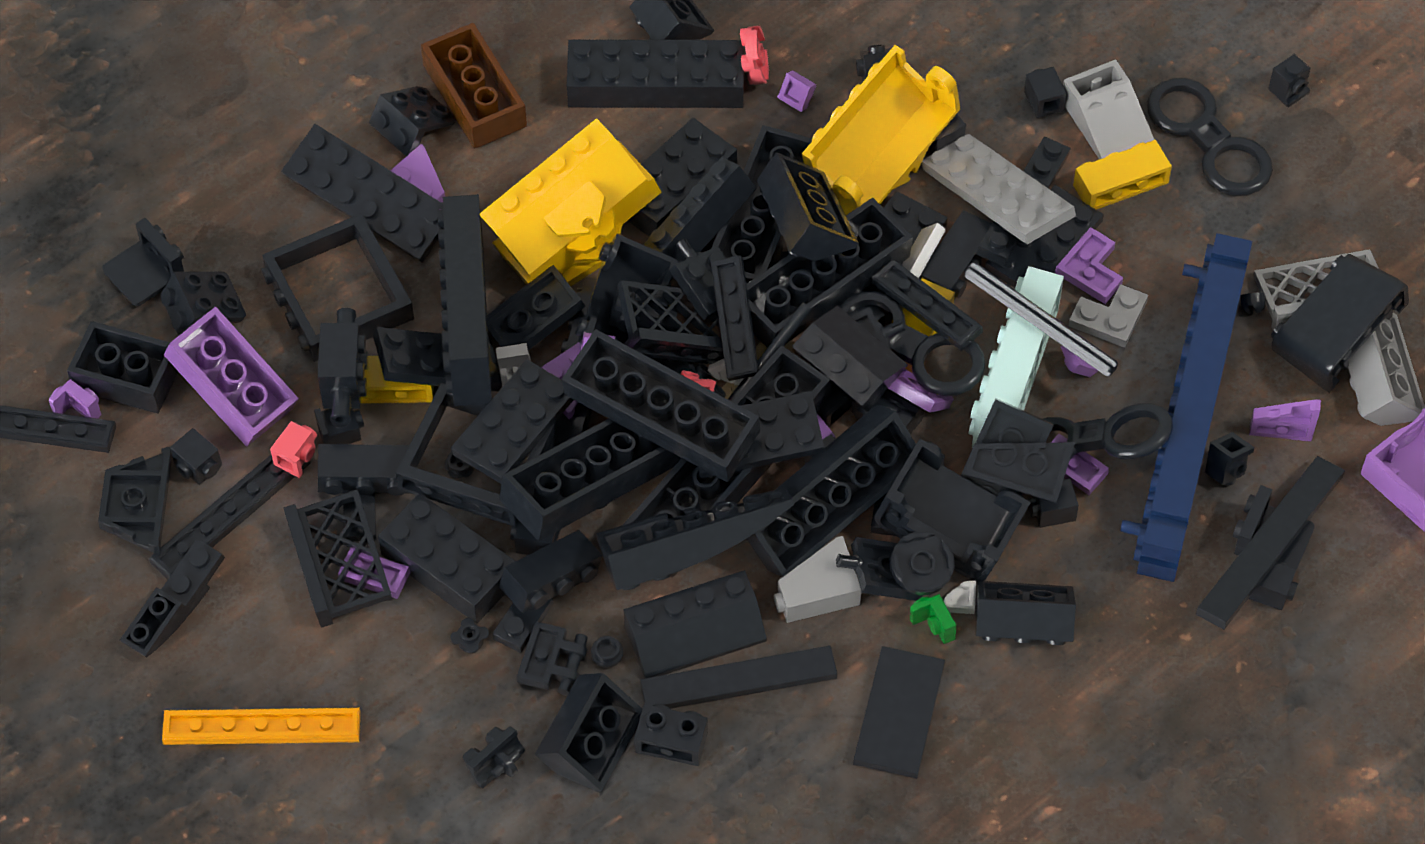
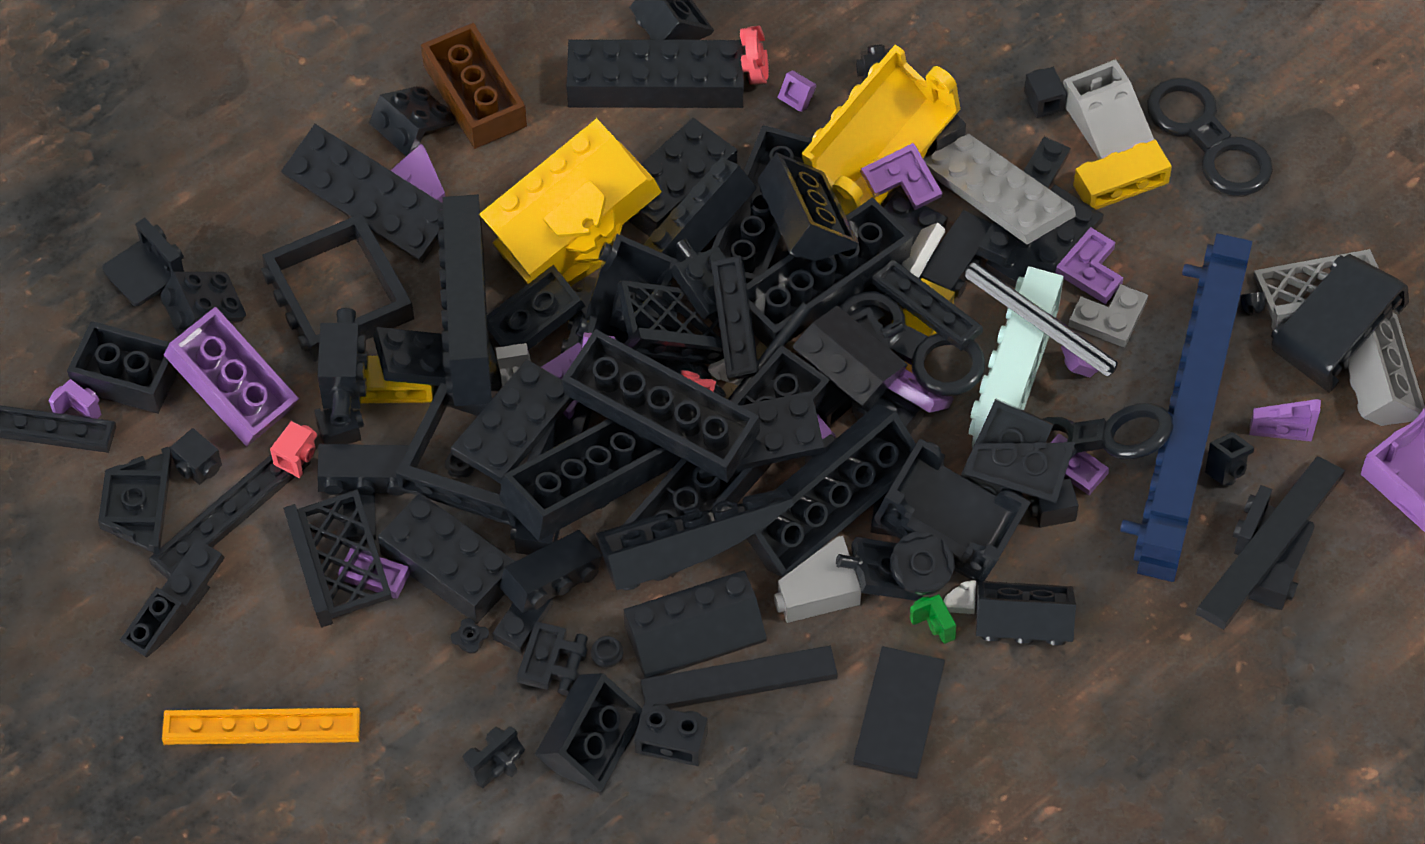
(904, 169): none -> medium lavender plate
(1290, 80): black brick -> none

